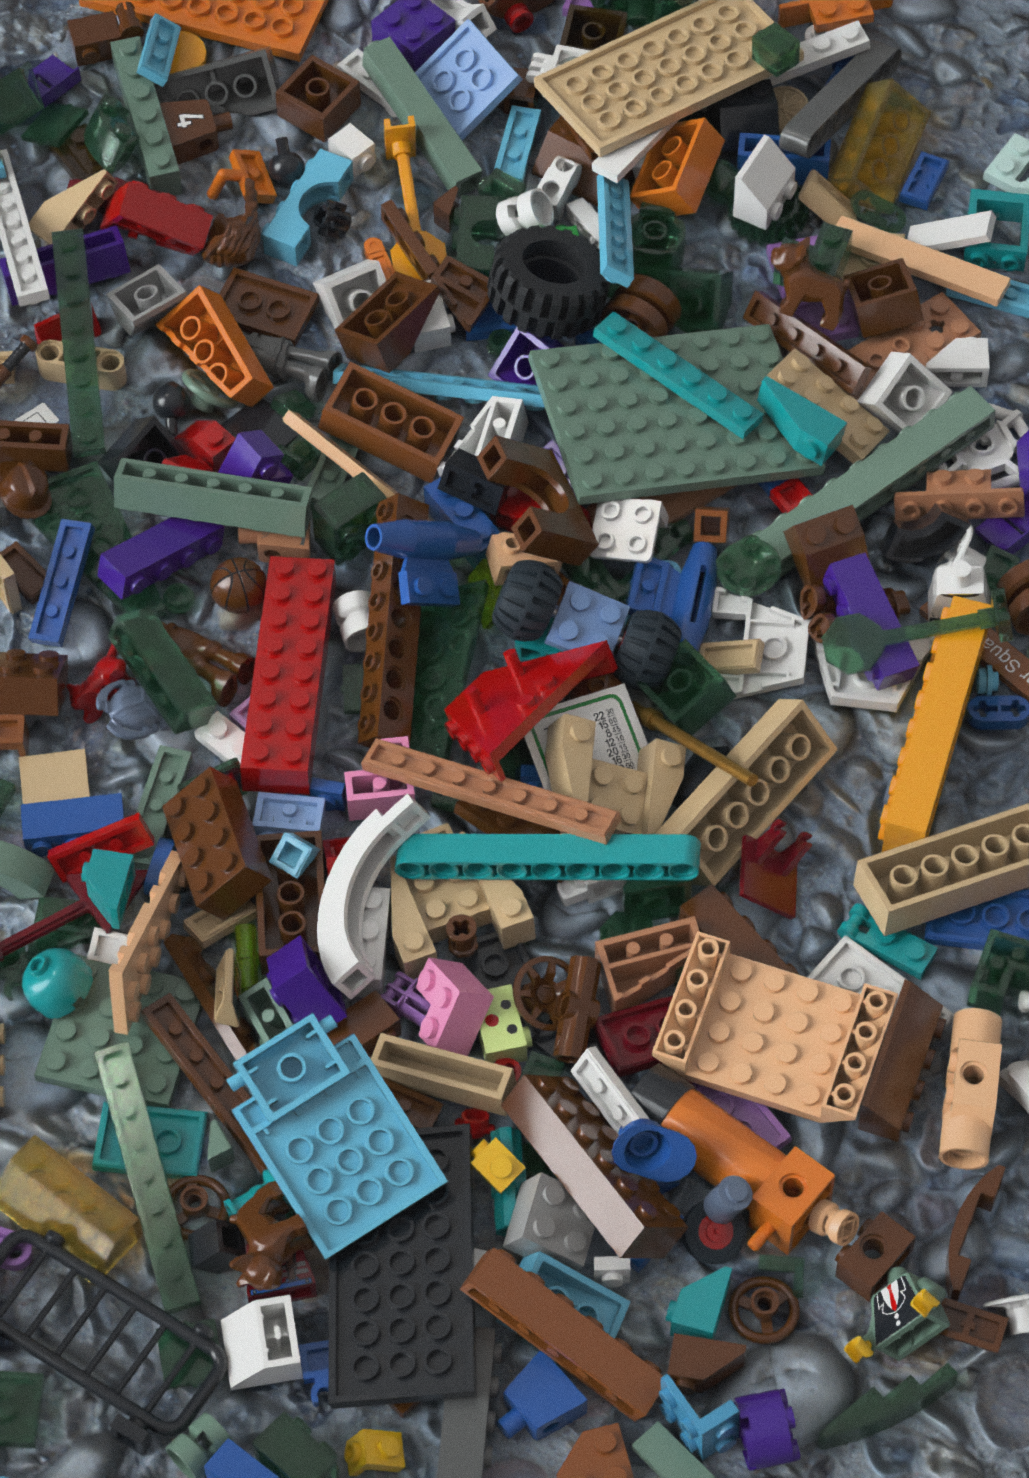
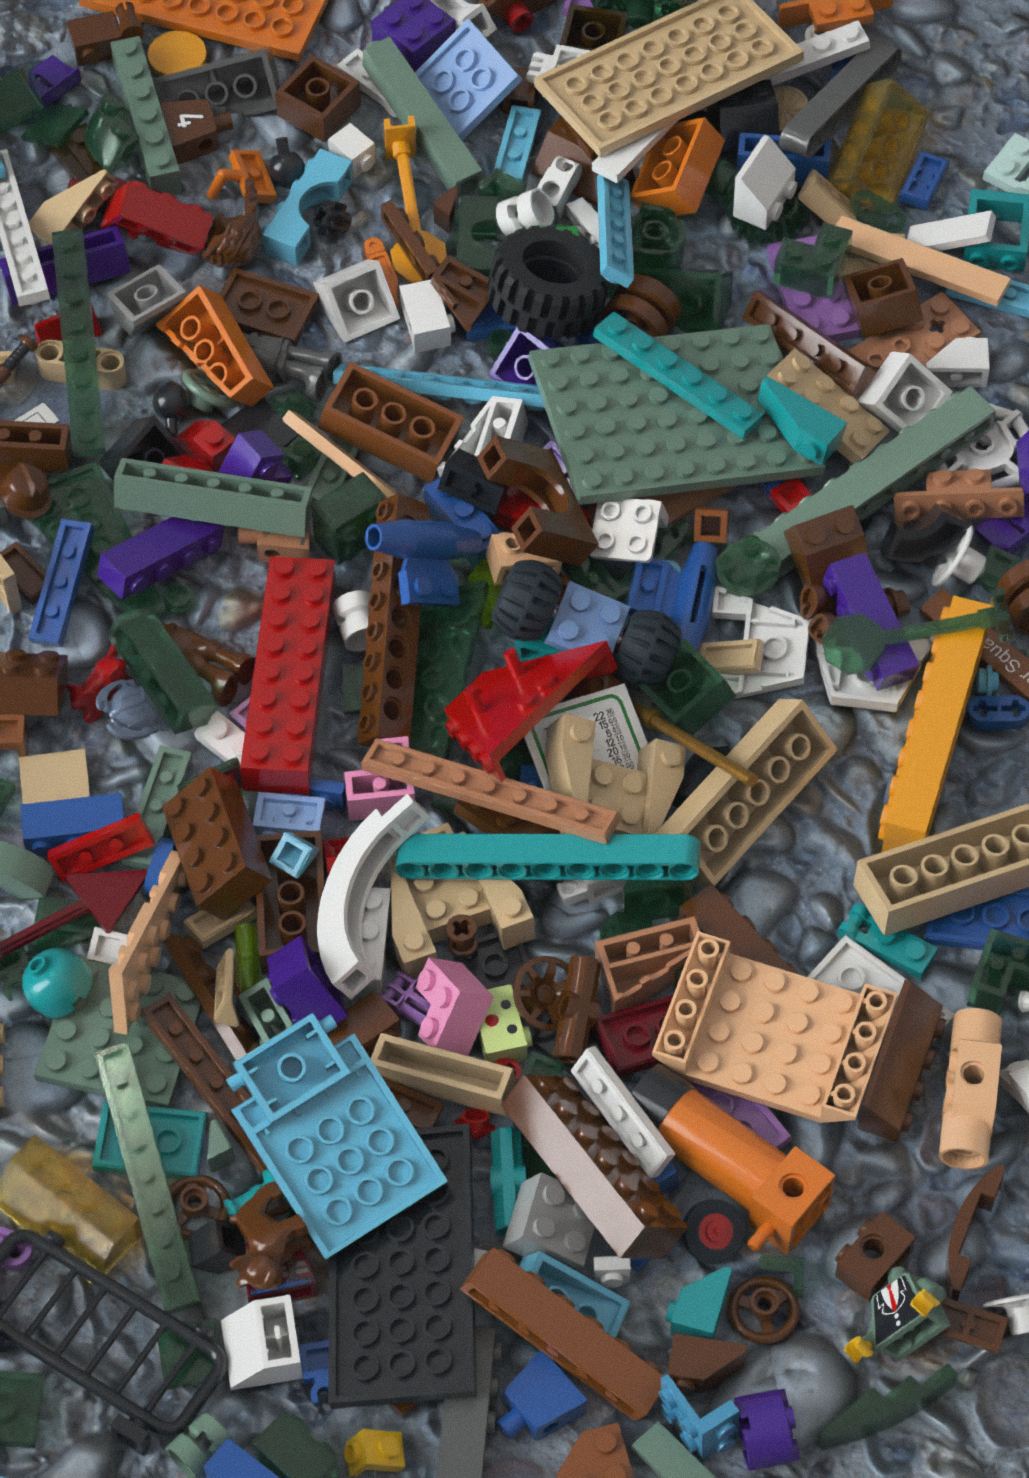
(109, 883): teal slope -> none
(158, 50): medium azure tile -> none
(238, 585): reddish brown piece -> none
(388, 322): reddish brown slope -> none
(496, 1164): yellow bracket -> none
(653, 1151): blue piece -> none
(727, 1199): sand blue brick -> none
(771, 875): dark red plate -> none
(775, 49): clear green brick -> none
(808, 284): reddish brown animal -> none
(836, 1223): light nougat wheel -> none
(959, 581): white torso -> none

